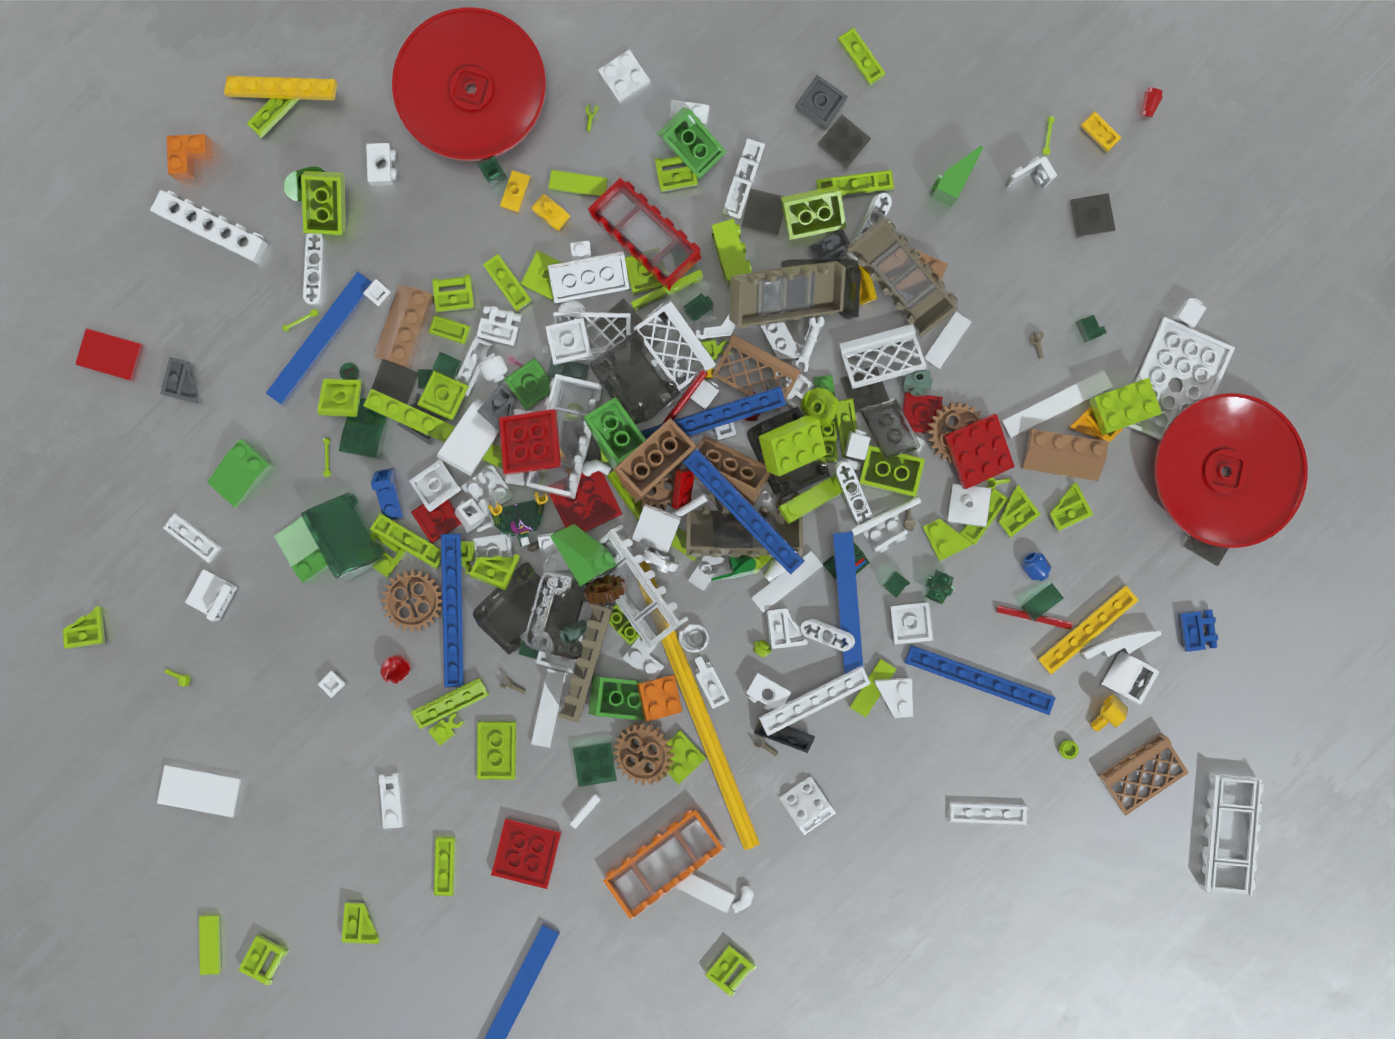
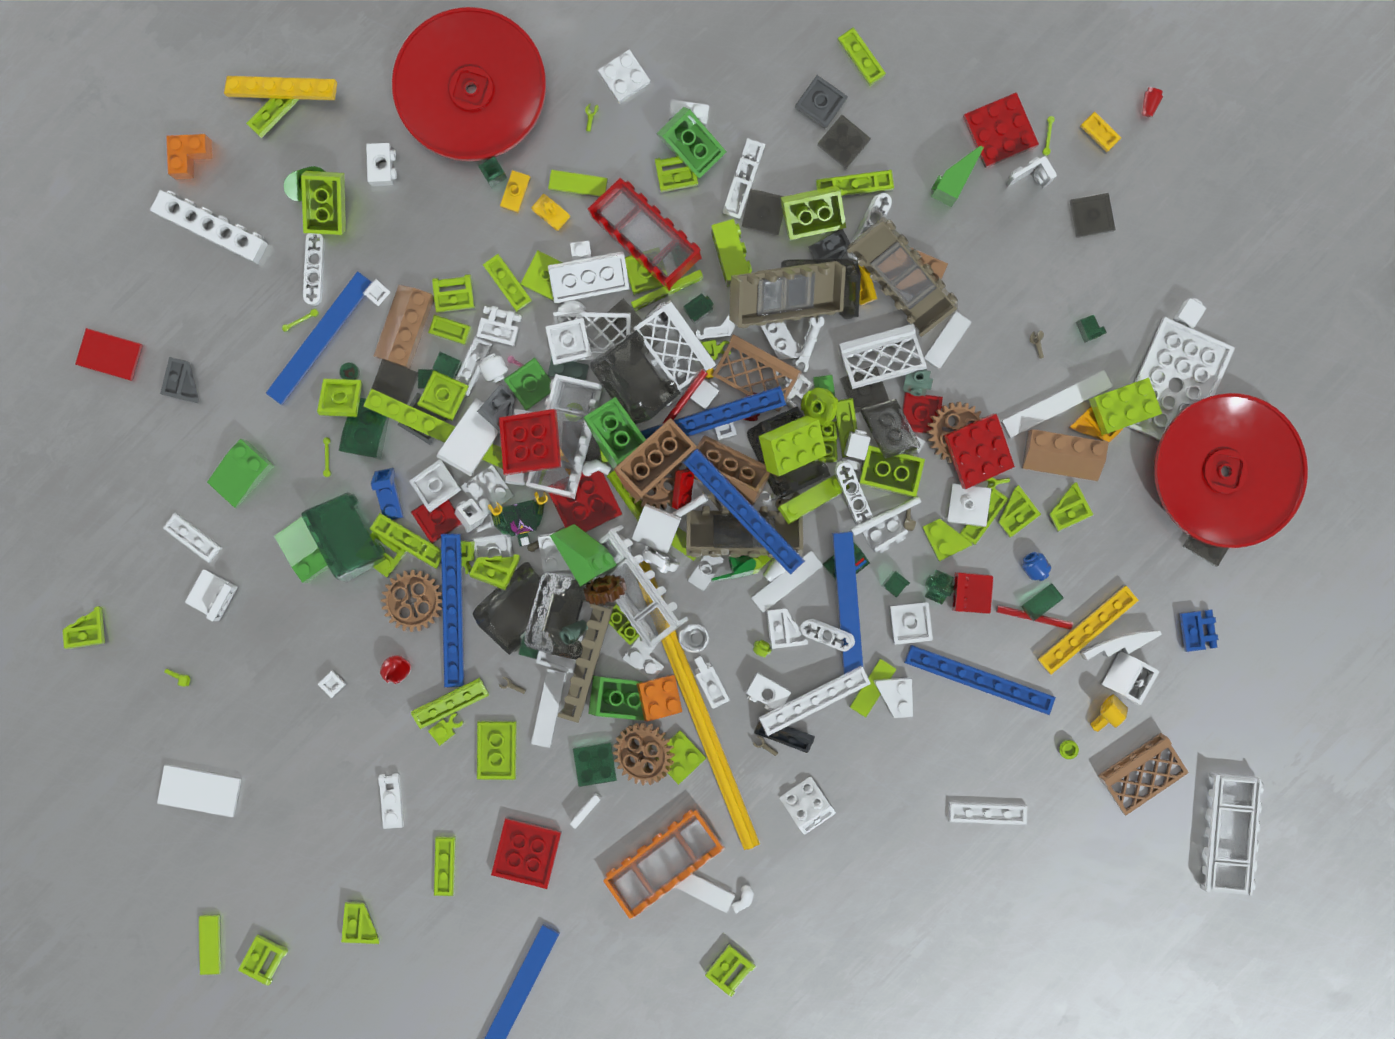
(972, 593): none -> red bracket
(1001, 129): none -> red plate

